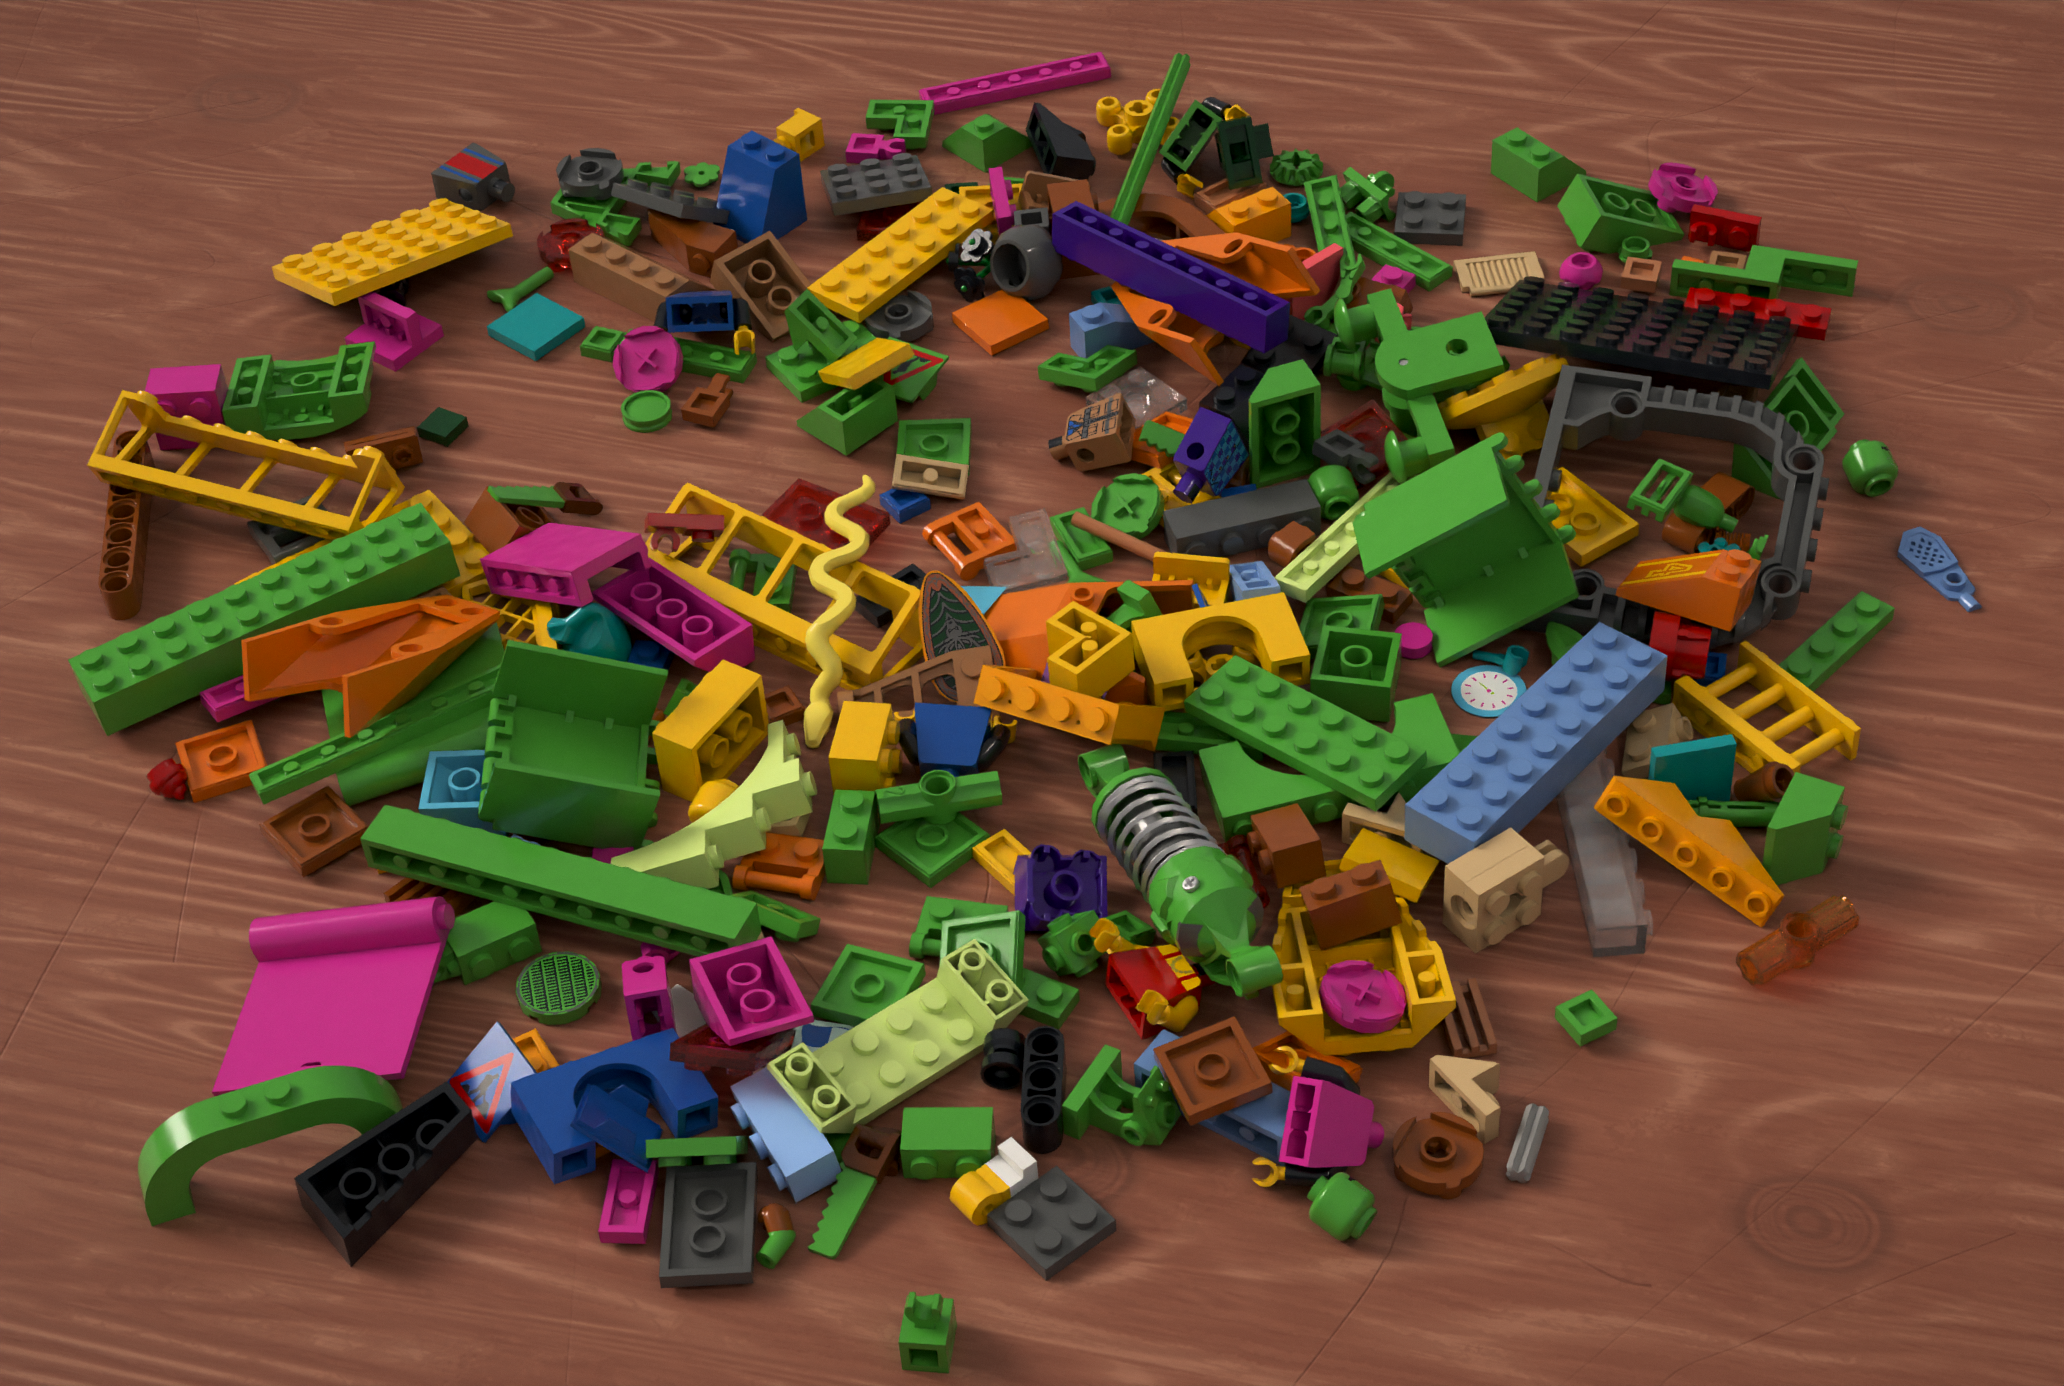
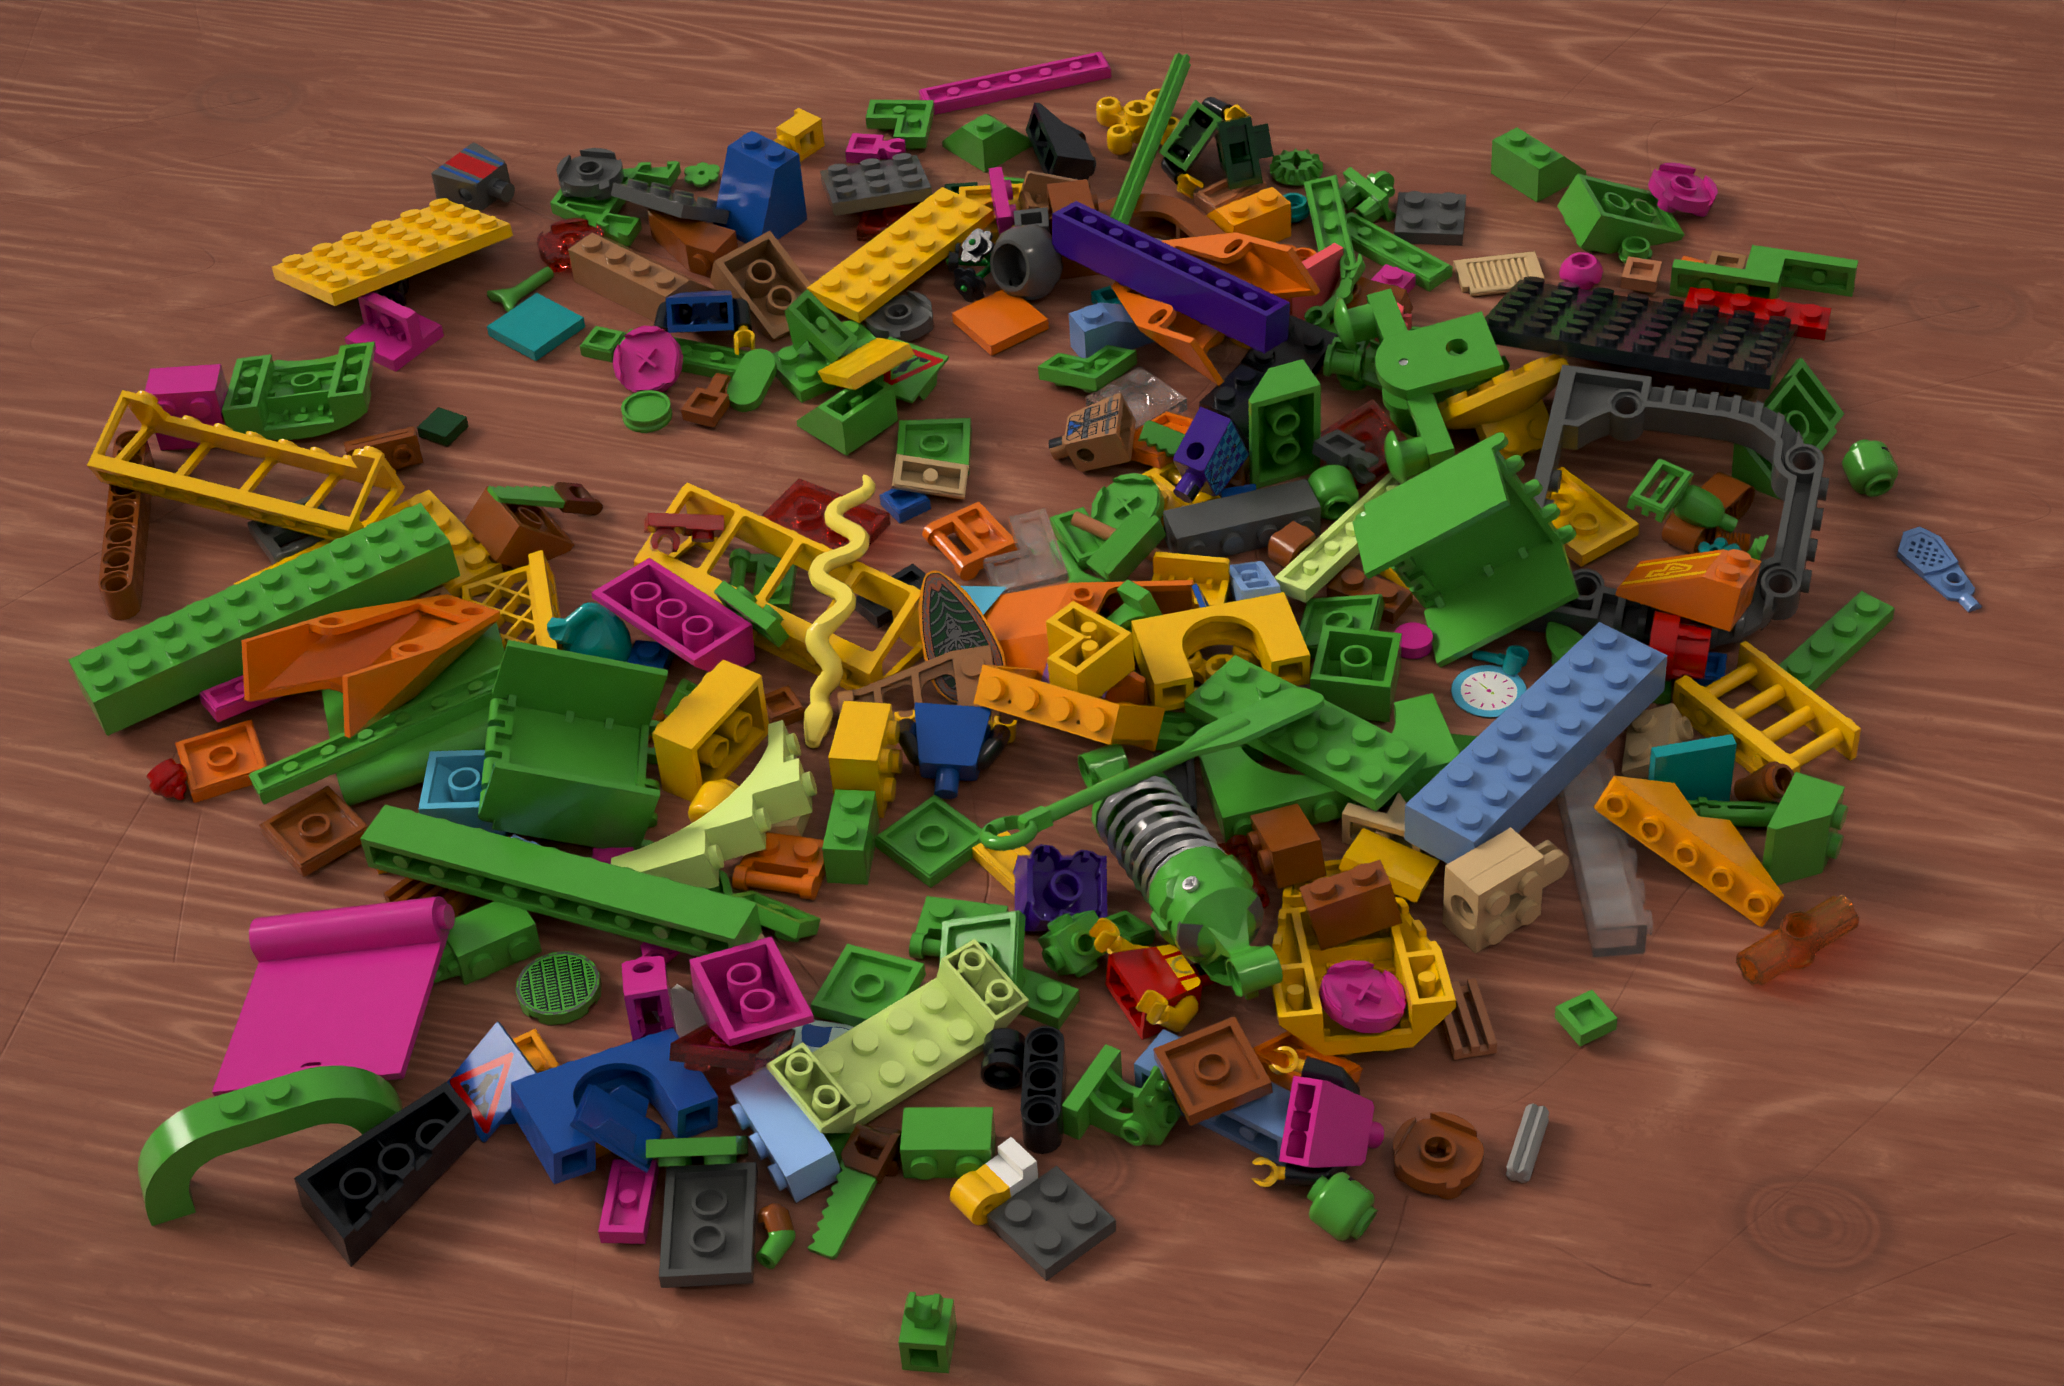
(559, 559): dark pink panel -> none
(743, 603): none -> bright green plate
(752, 380): none -> bright green tile
(938, 797): bright green piece -> none
(1127, 547): none -> bright green panel
(1214, 737): none -> bright green piece
(1468, 1091): tan slope -> none
(1724, 228): red plate -> none

